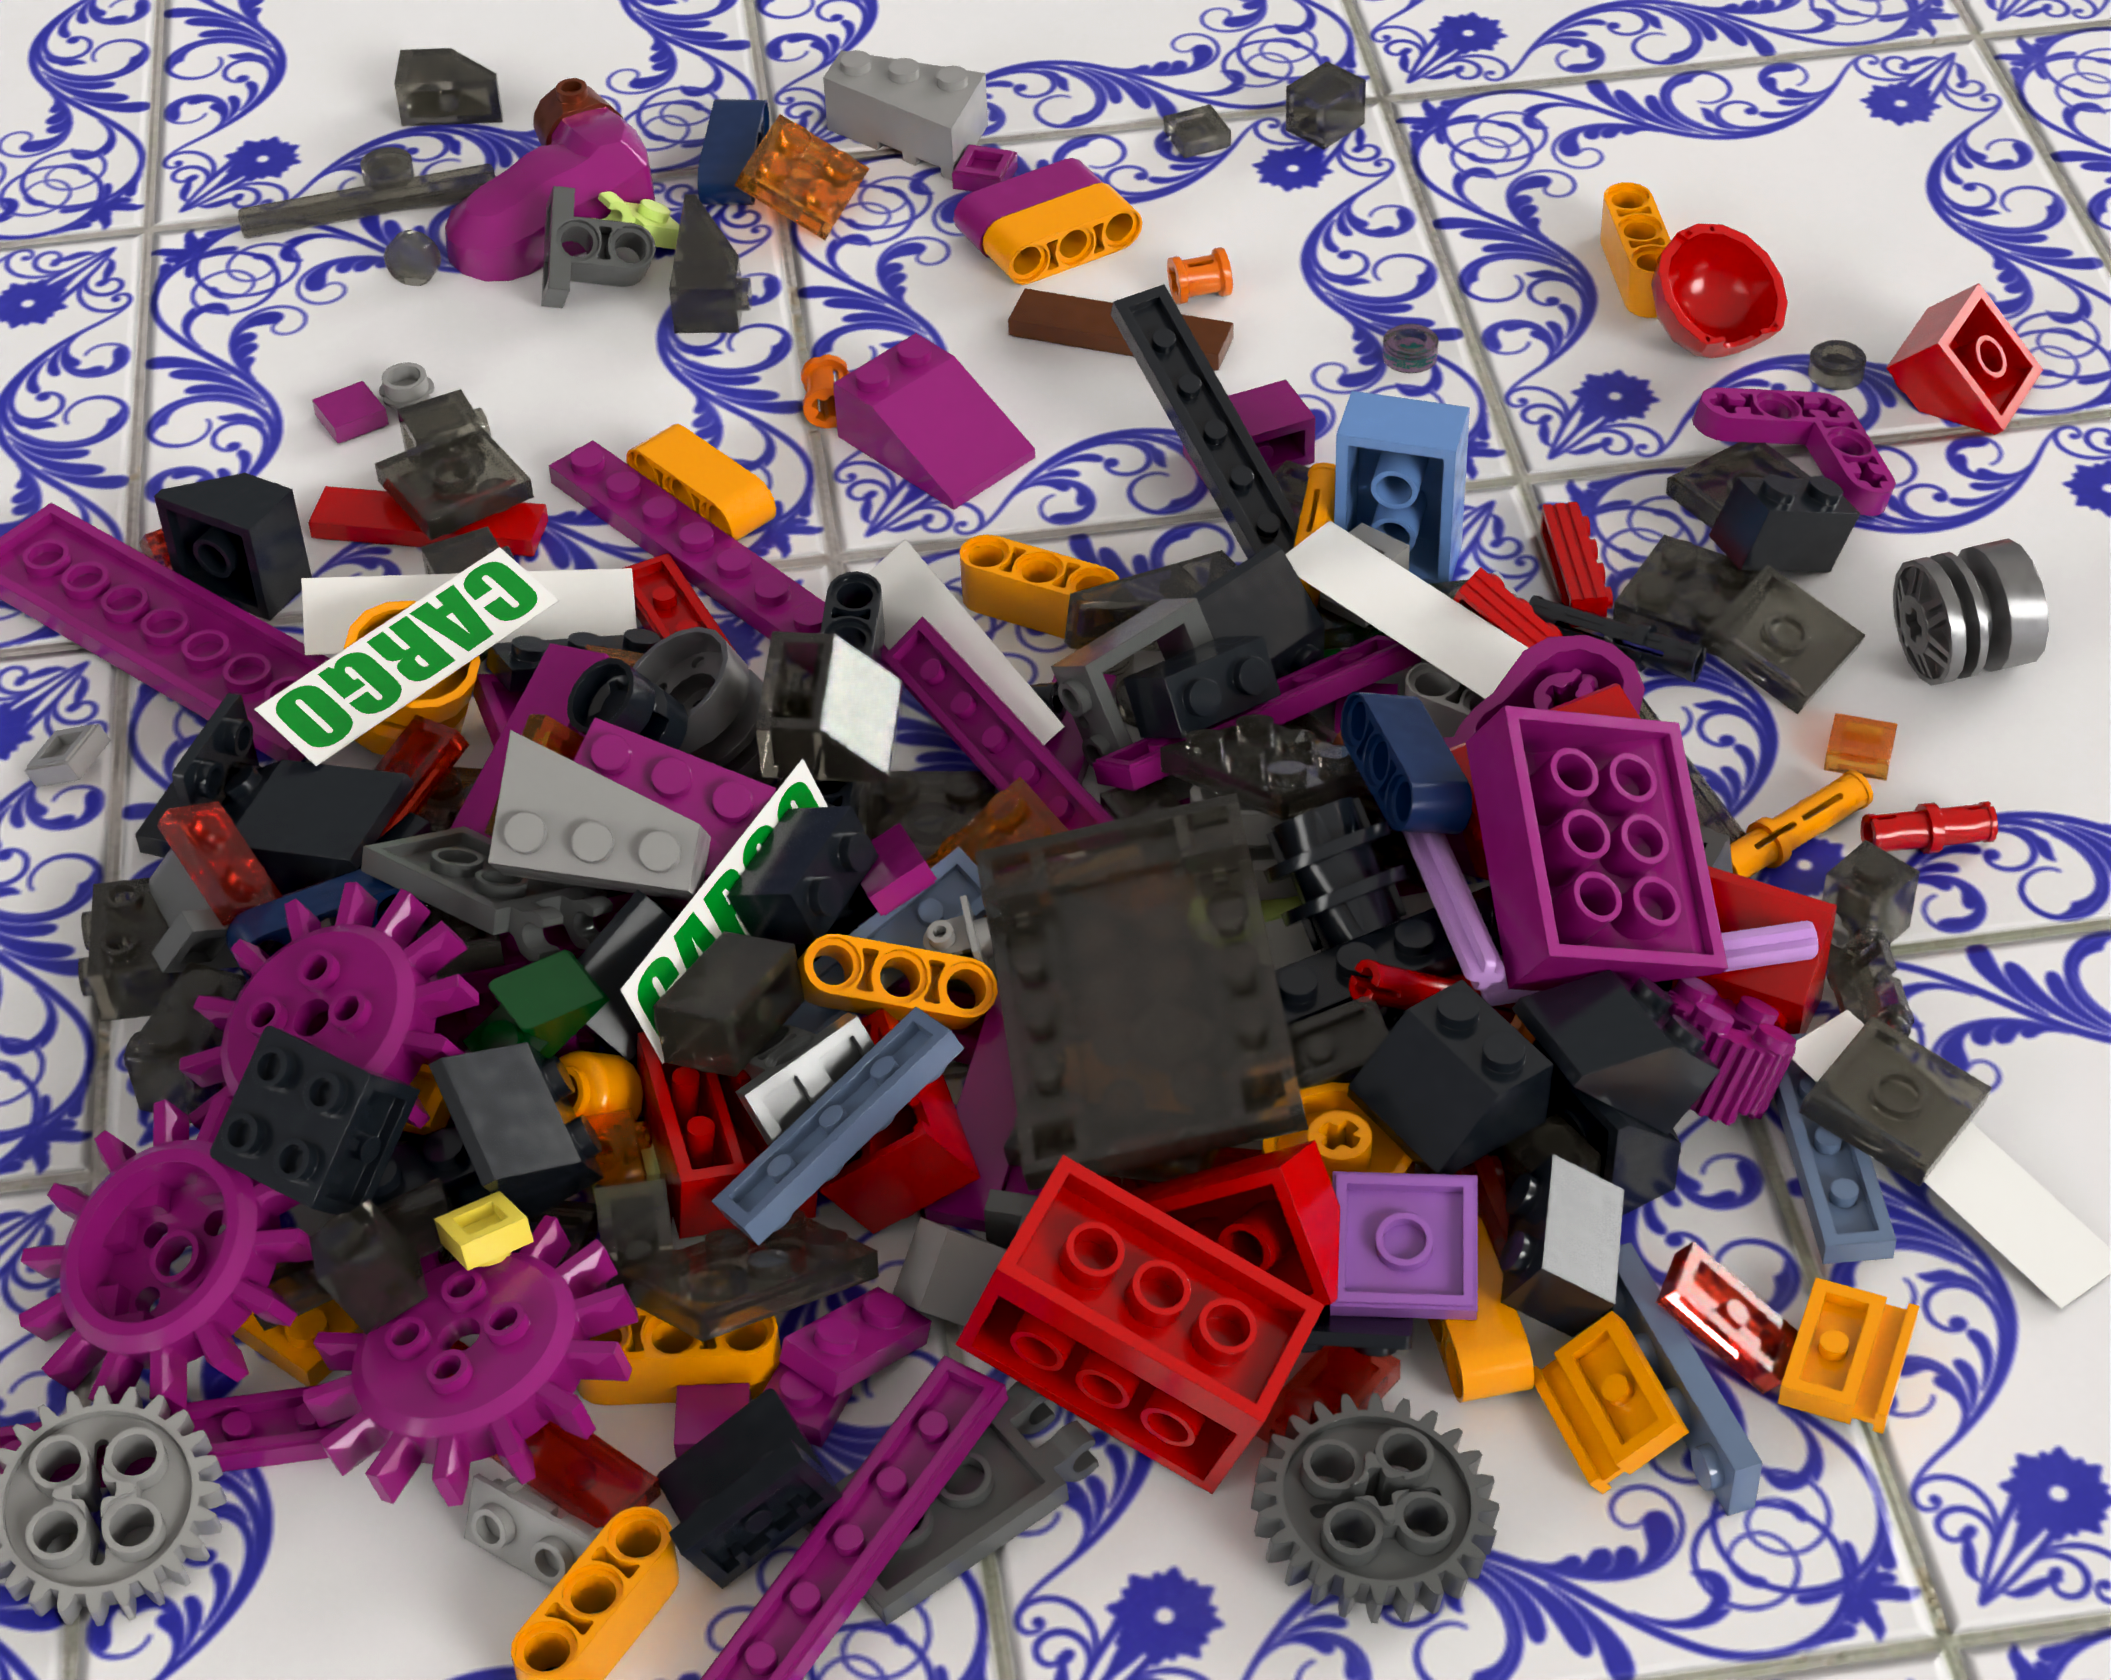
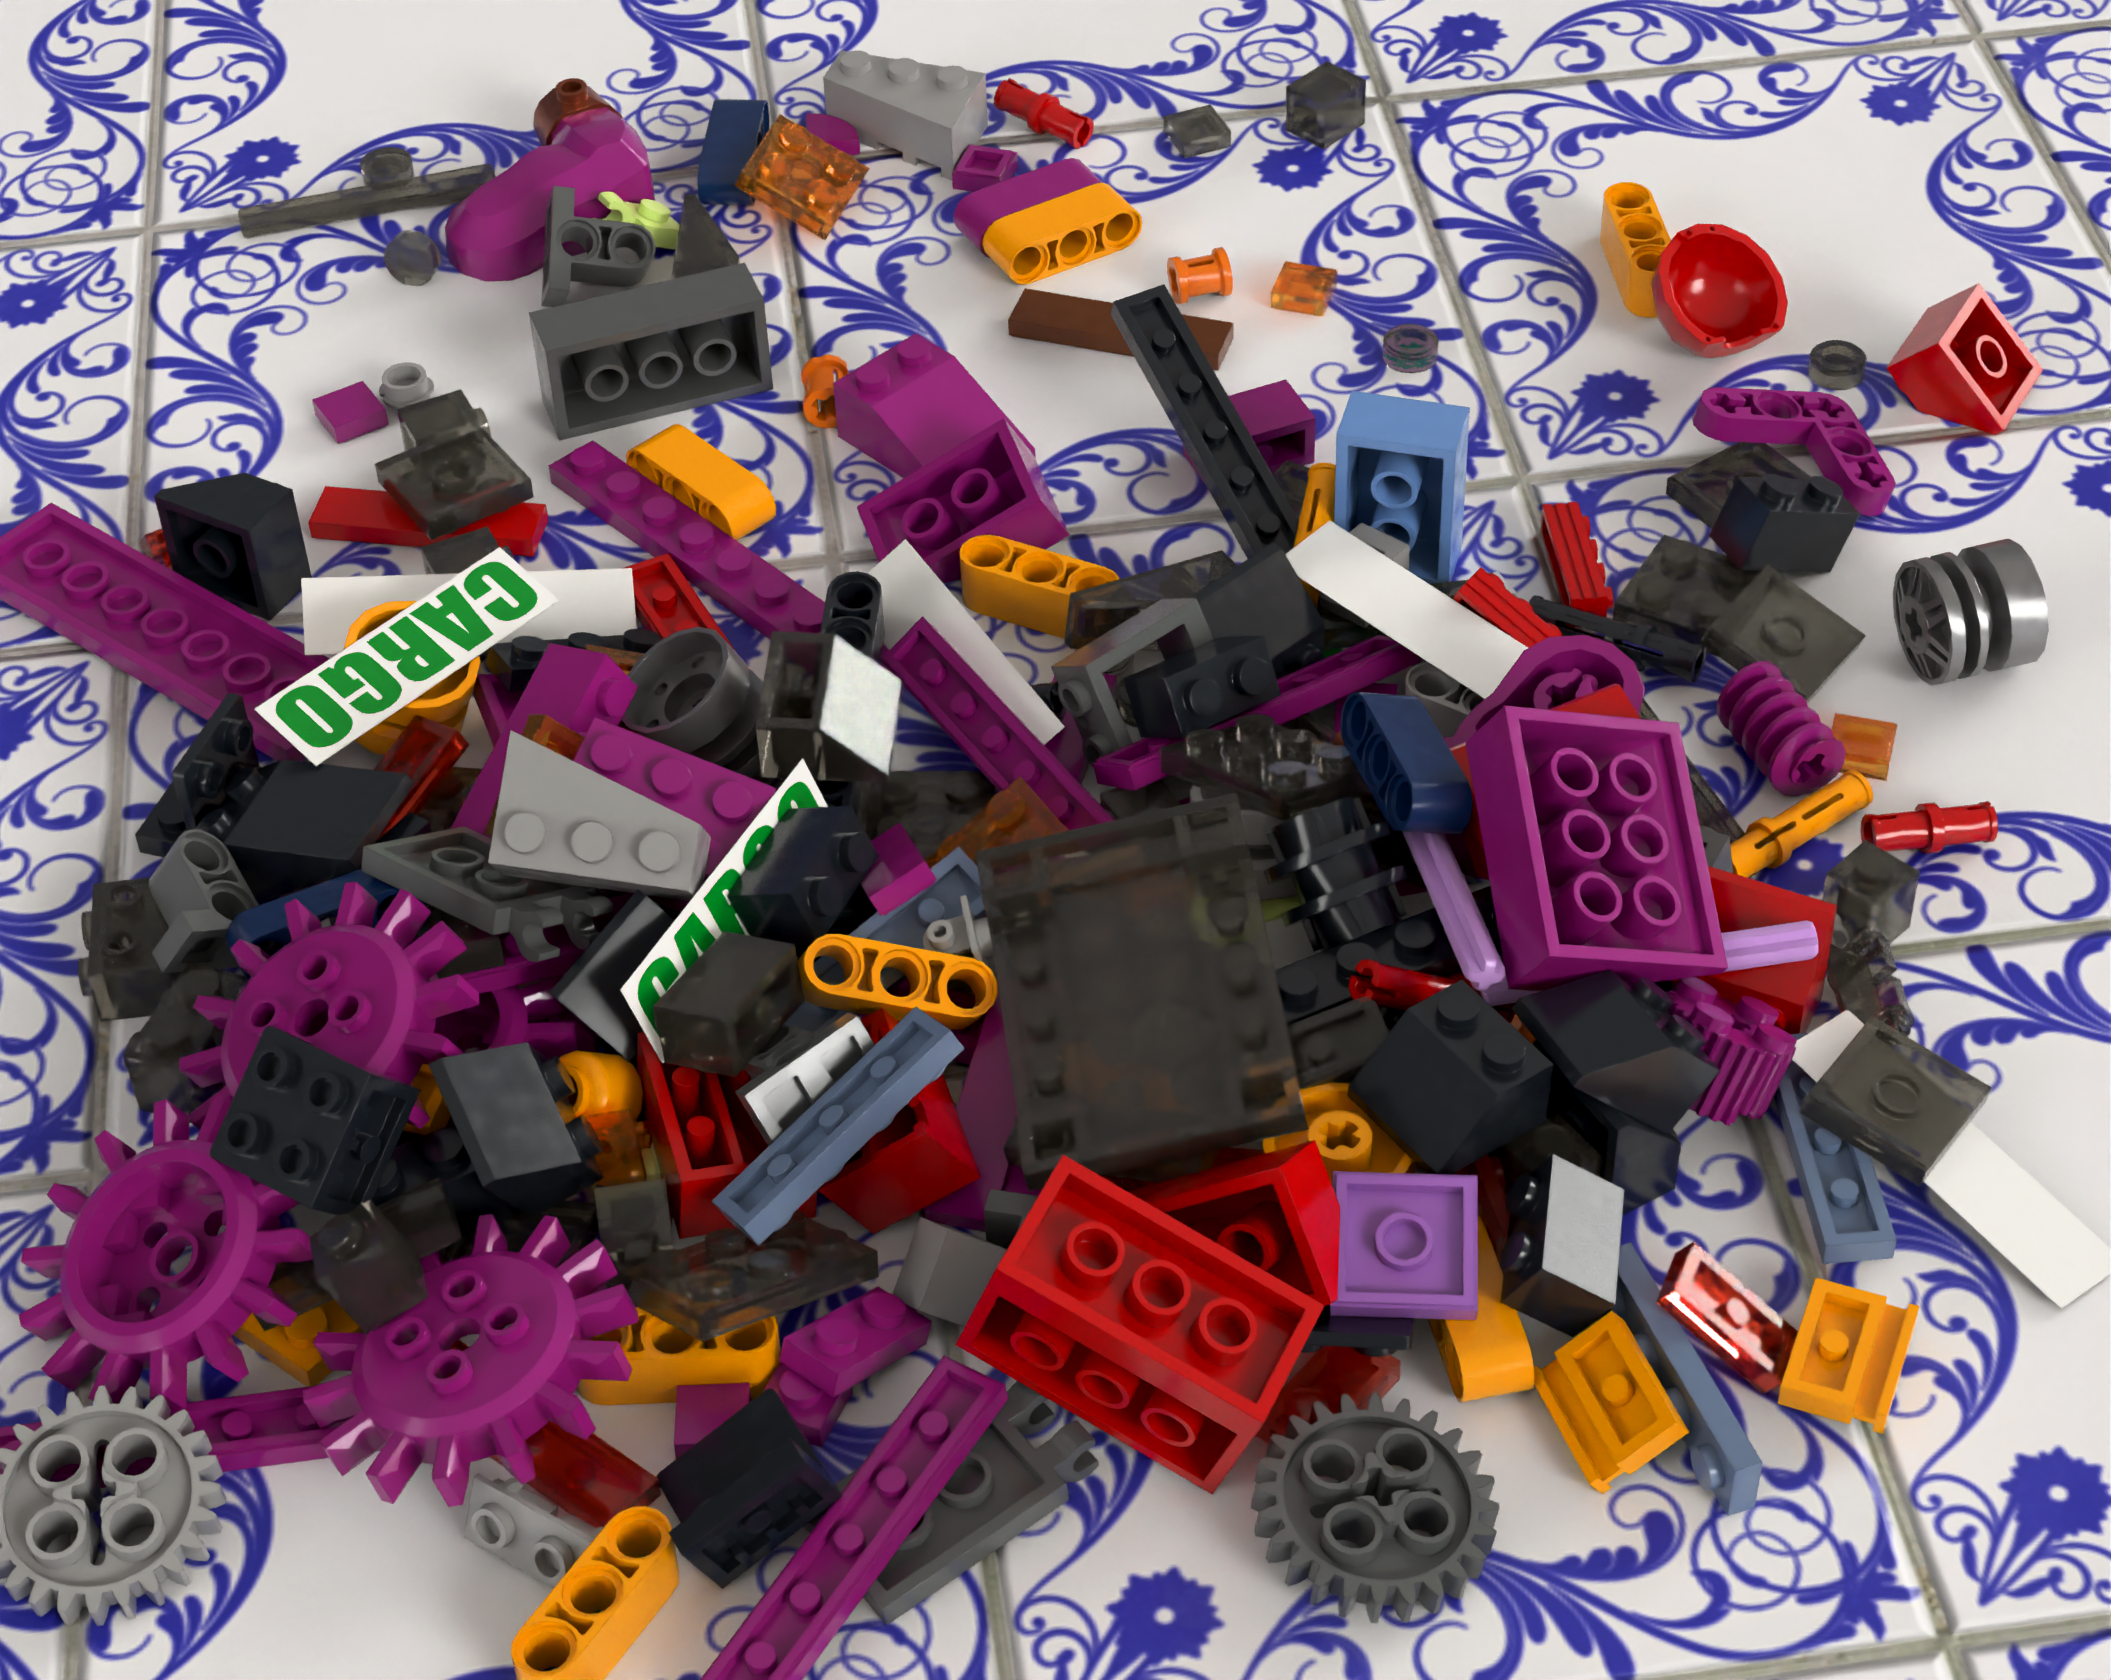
(67, 755): light grey tile -> none
(217, 859): clear red plate -> none
(445, 89): clear smoke slope -> none
(484, 1231): light yellow plate -> none
(539, 1005): dark green slope -> none
(628, 700): black wheel -> none
(652, 350): none -> dark grey brick
(834, 131): none -> magenta tile
(968, 492): none -> magenta slope
(1043, 113): none -> red pin
(1304, 288): none -> clear orange tile
(1779, 730): none -> magenta piece

